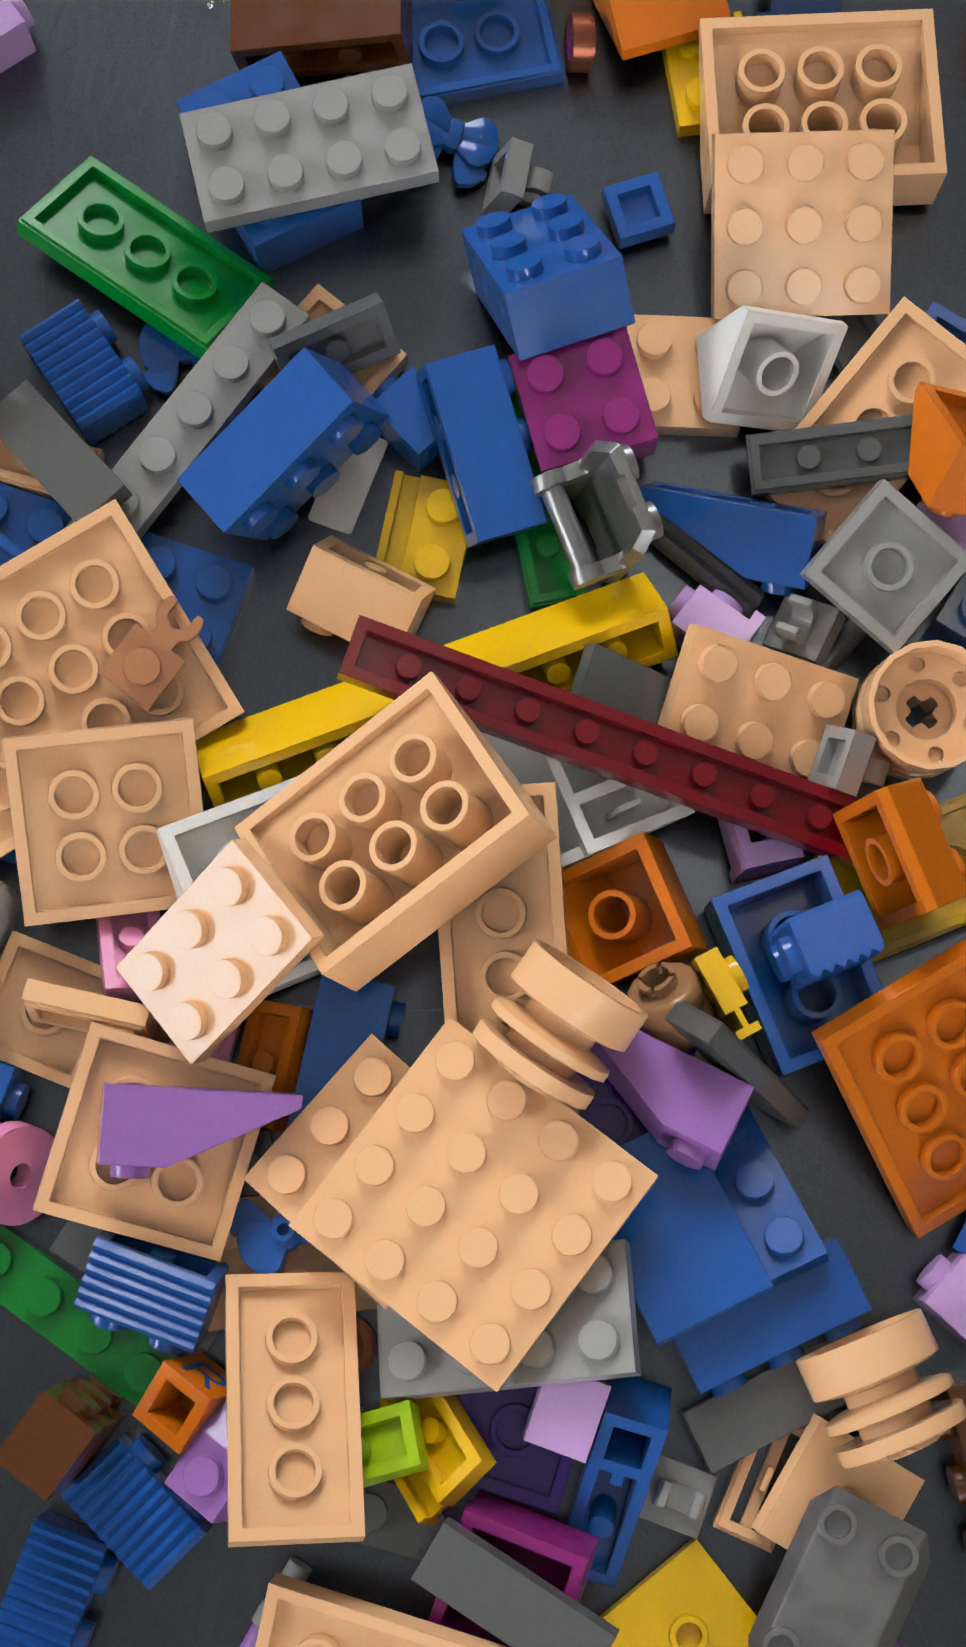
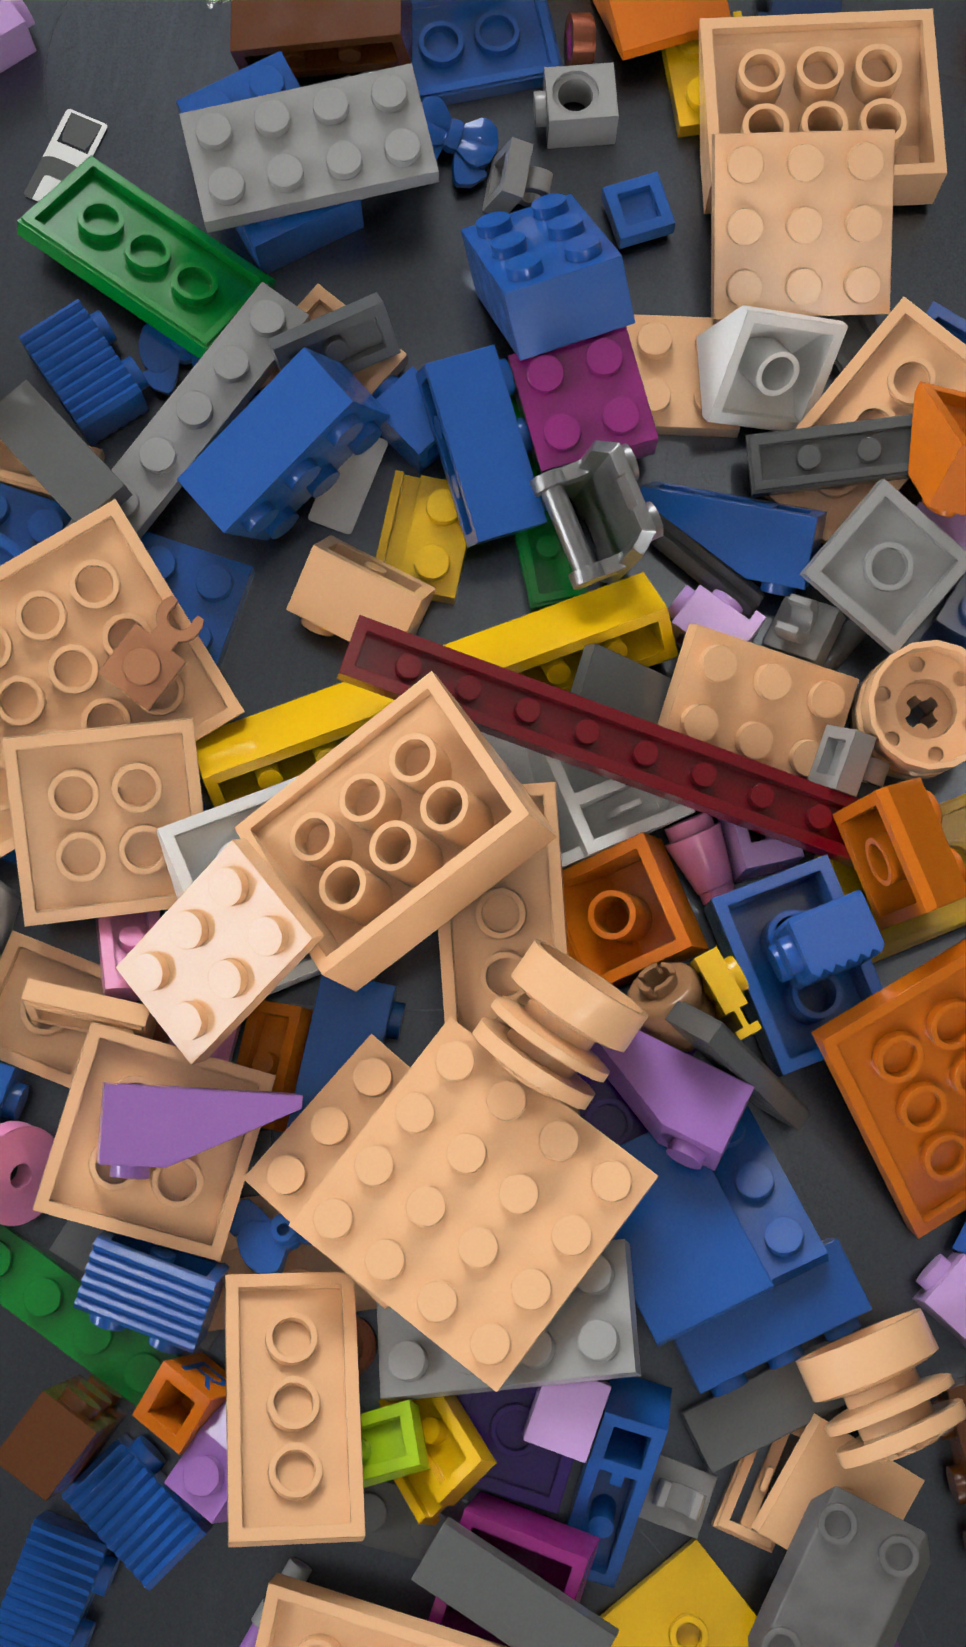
(69, 147): none -> sticker
(586, 84): none -> light grey brick
(701, 855): none -> bright pink cone

